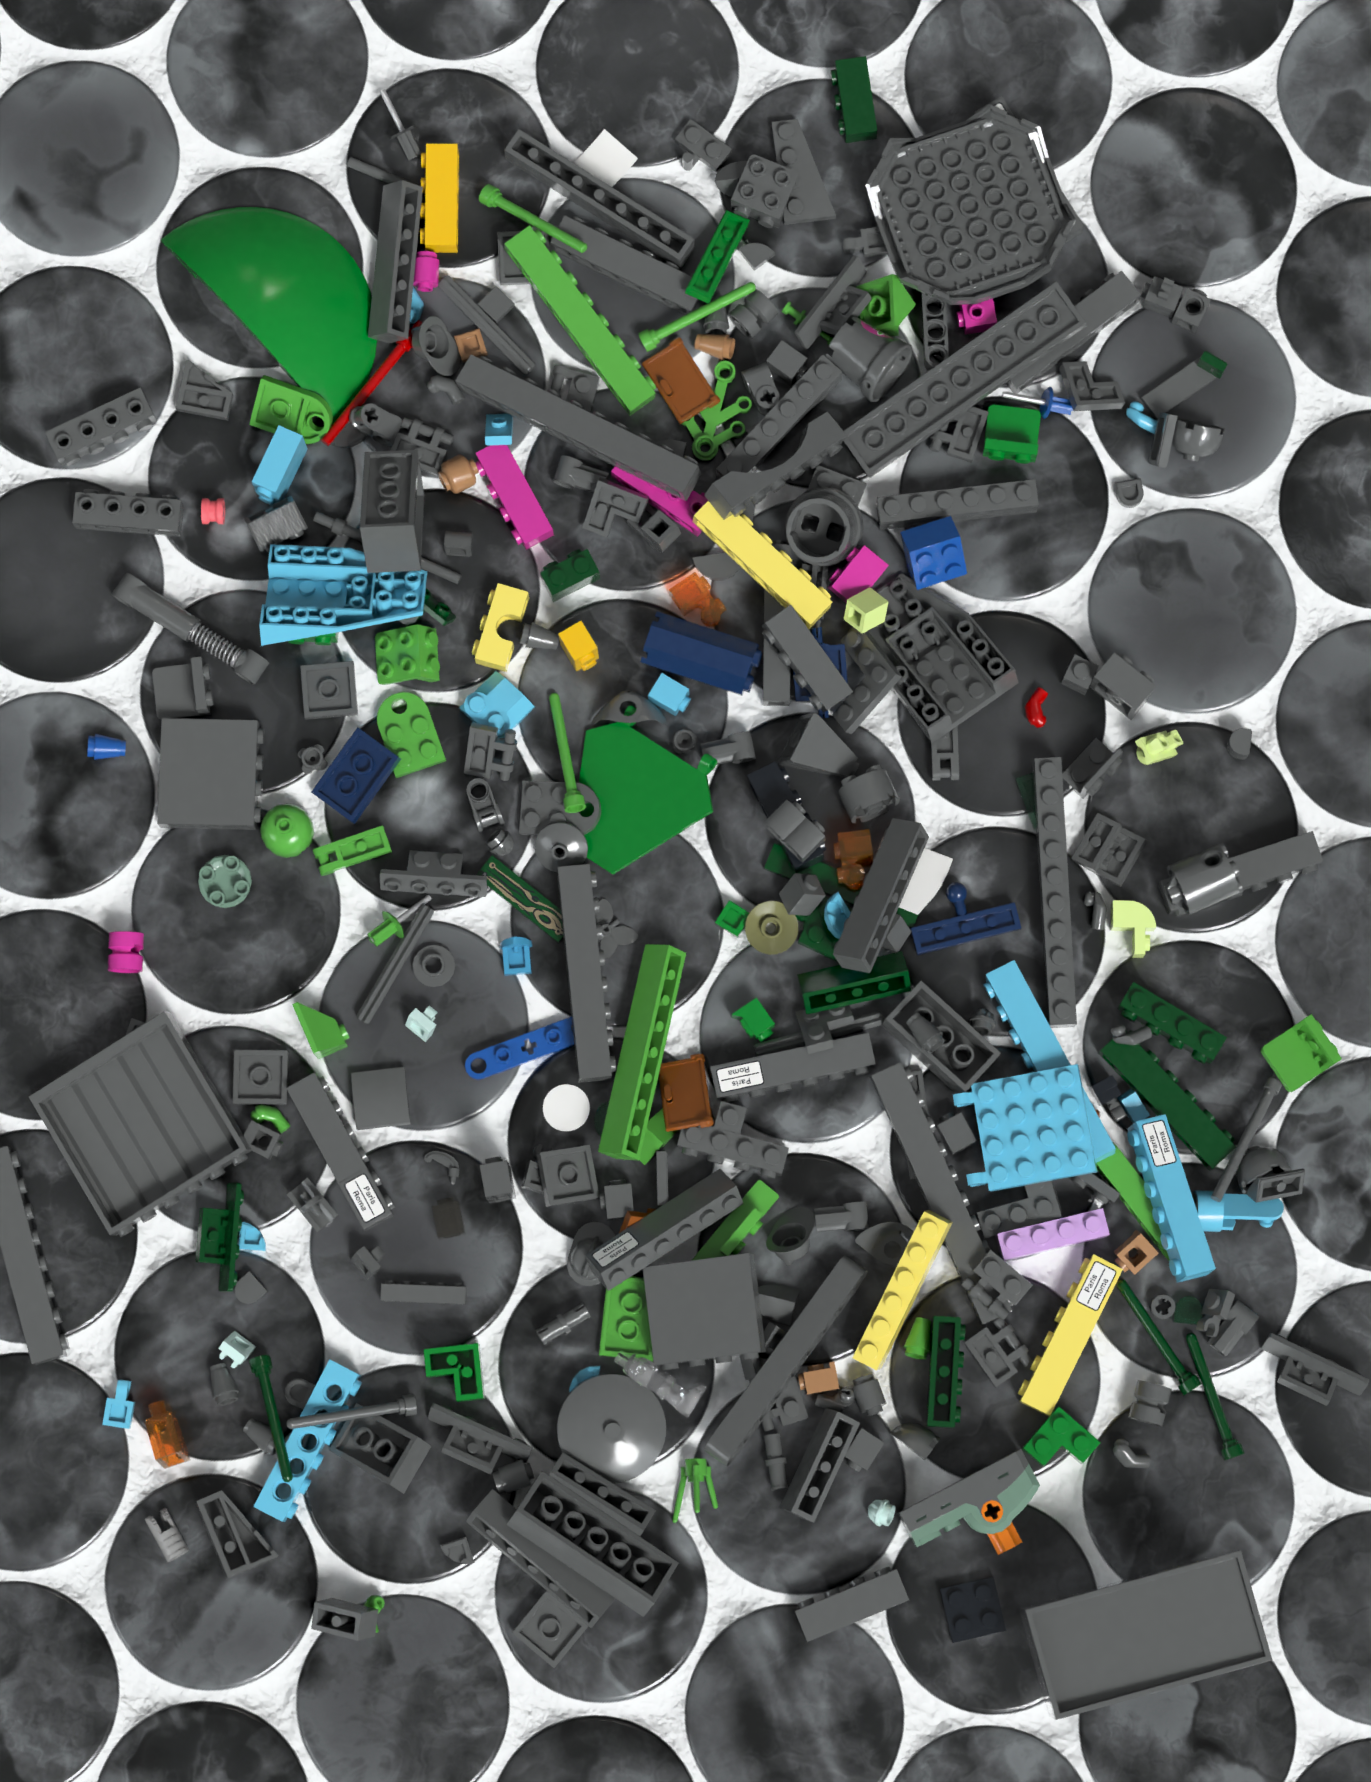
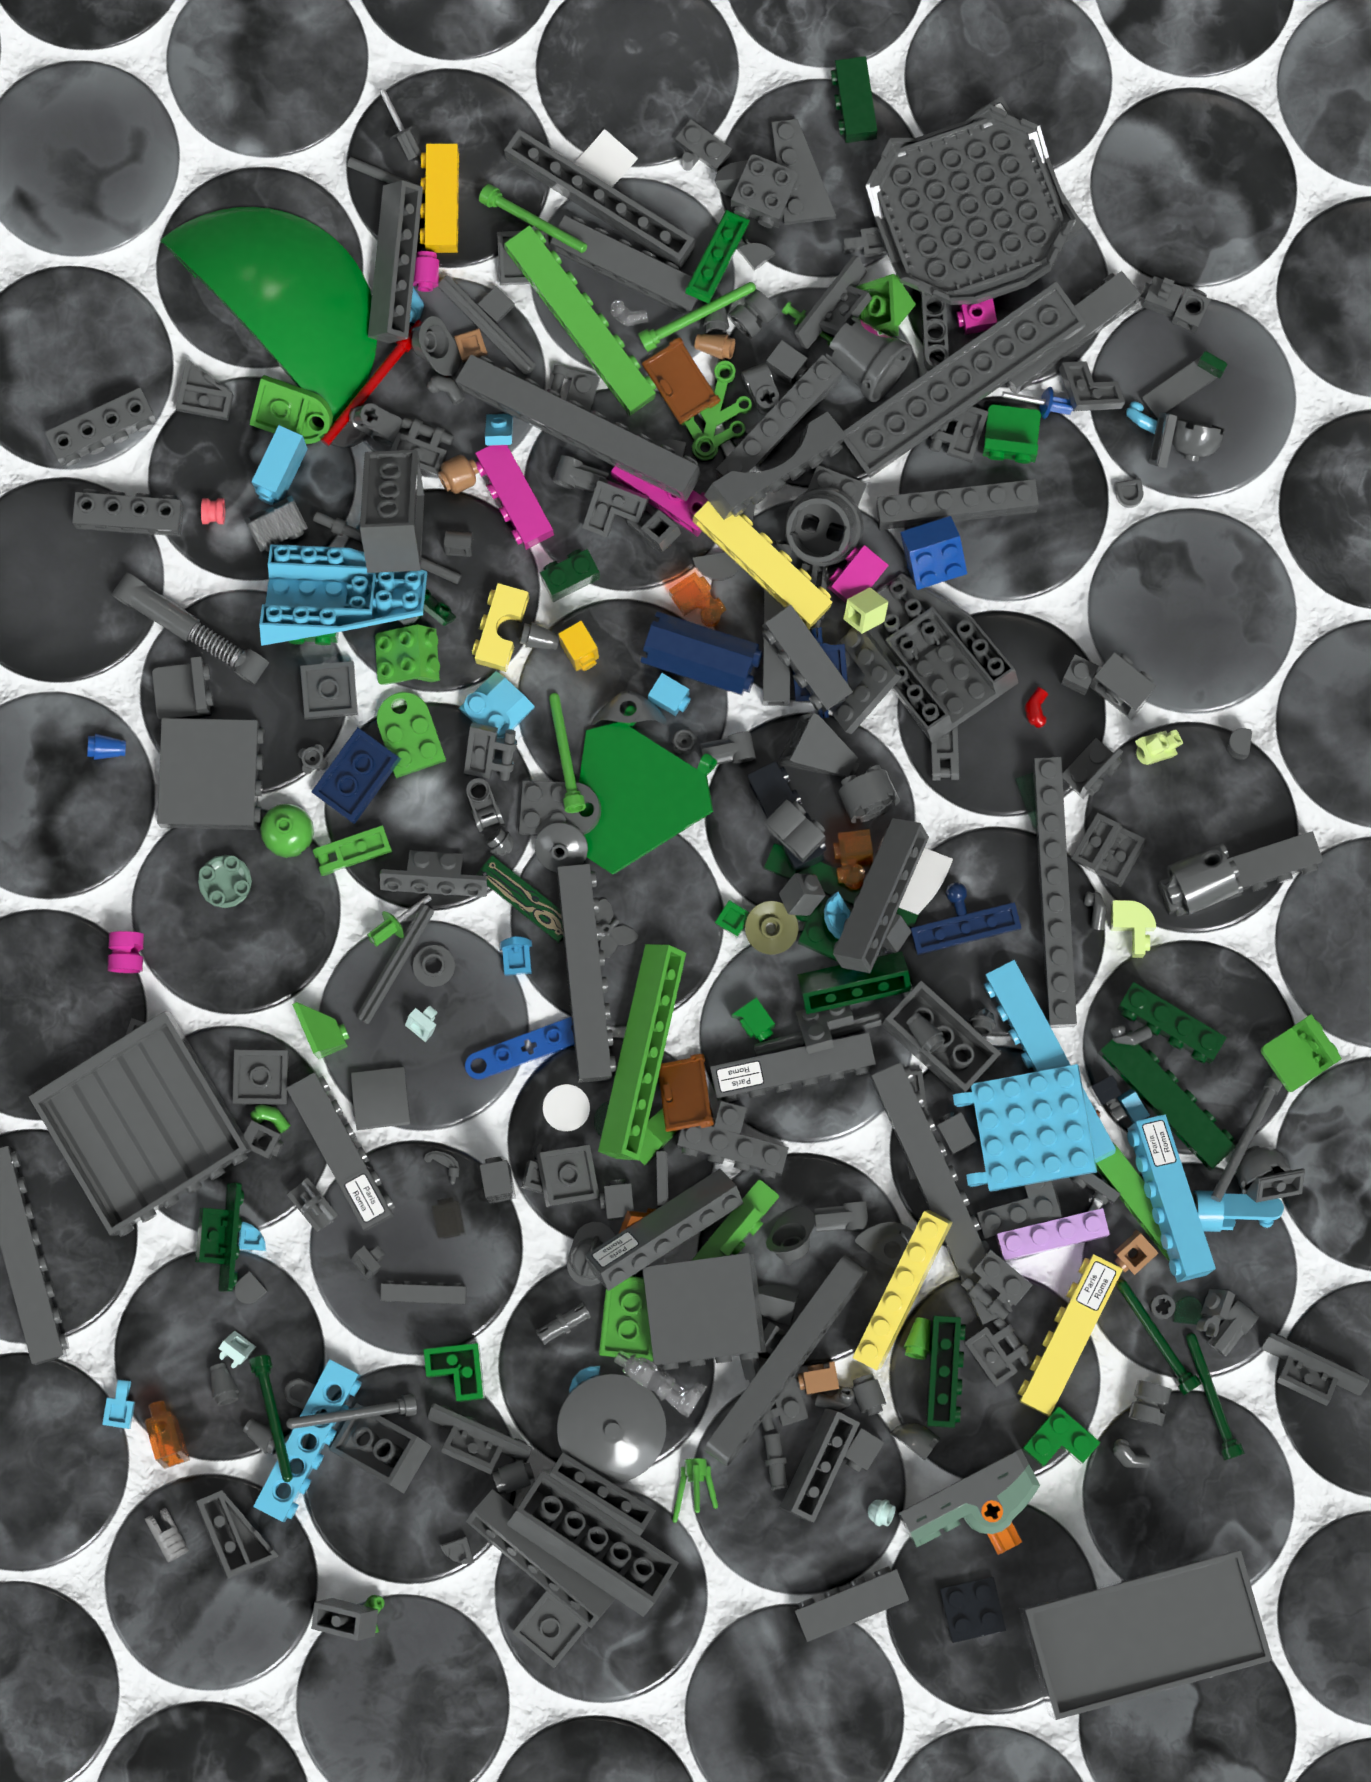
(625, 316): none -> clear arm

